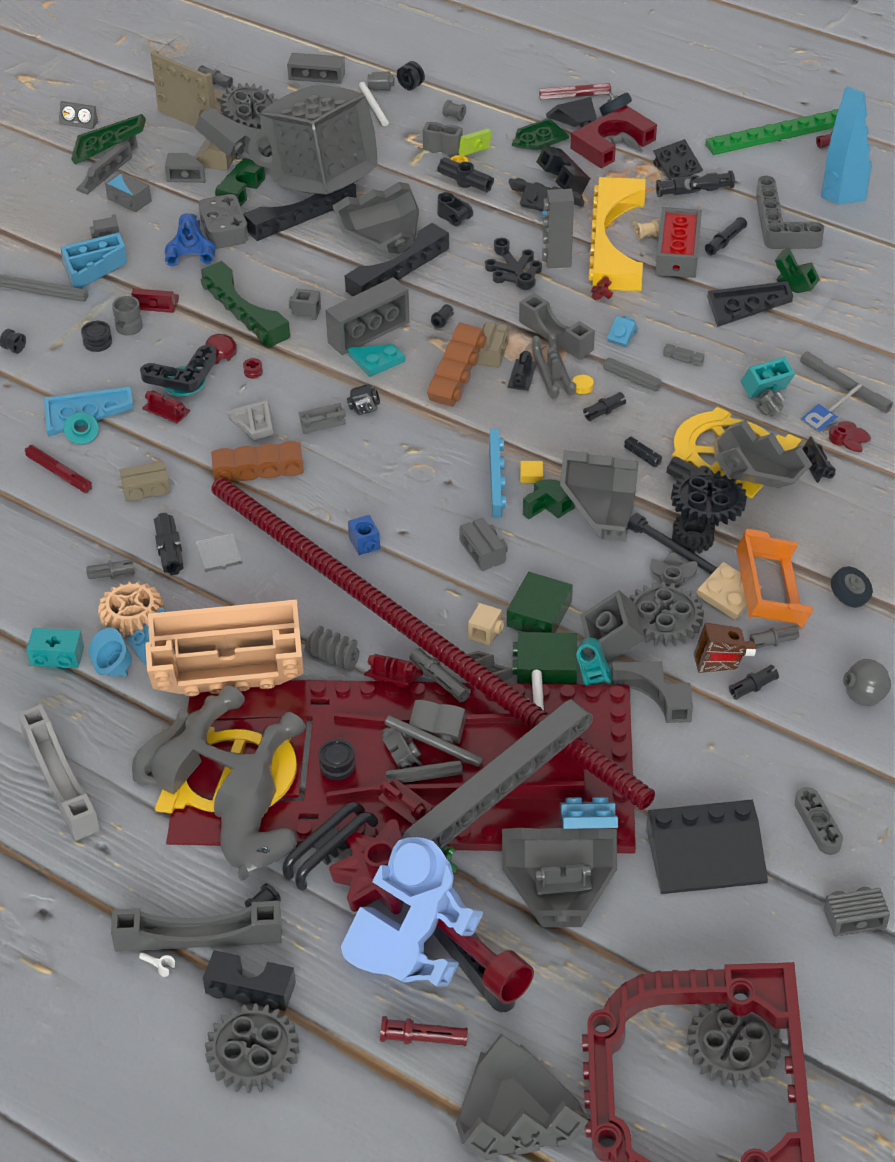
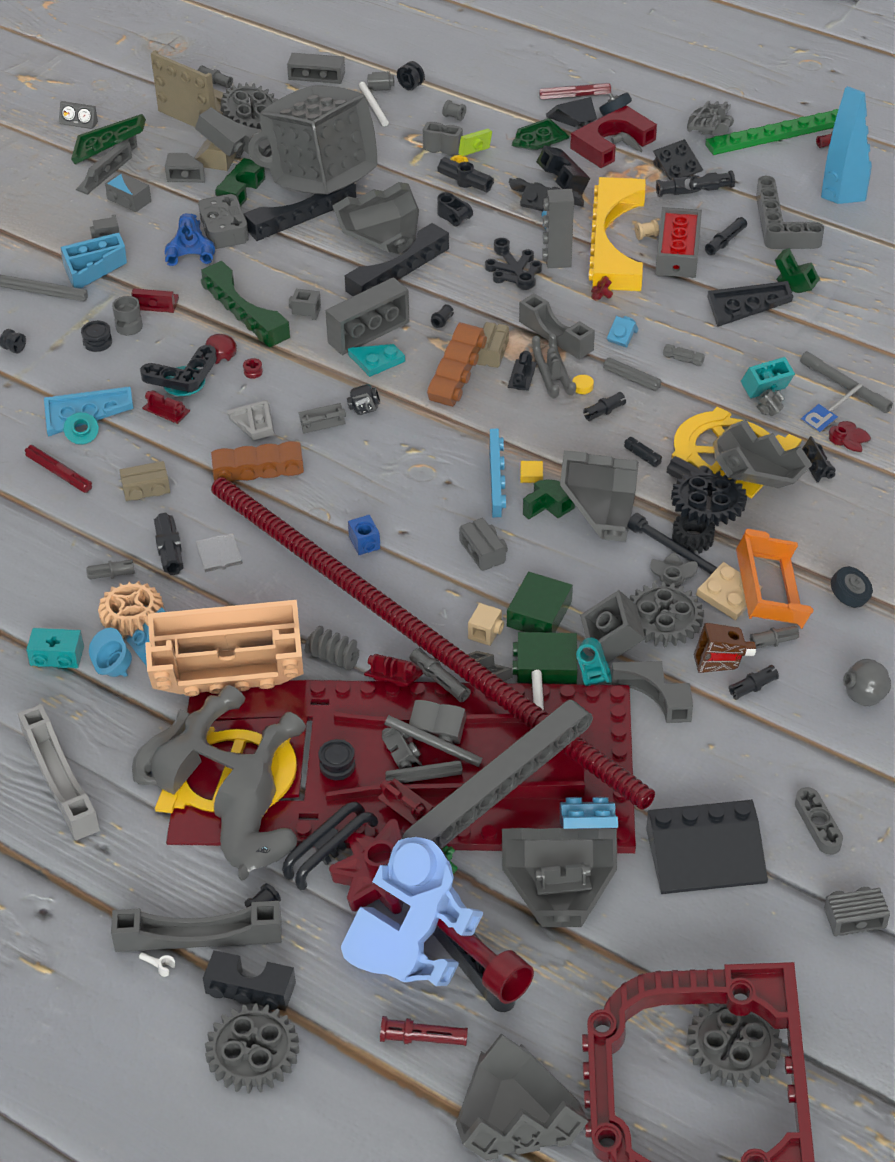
(711, 119): none -> dark grey piece

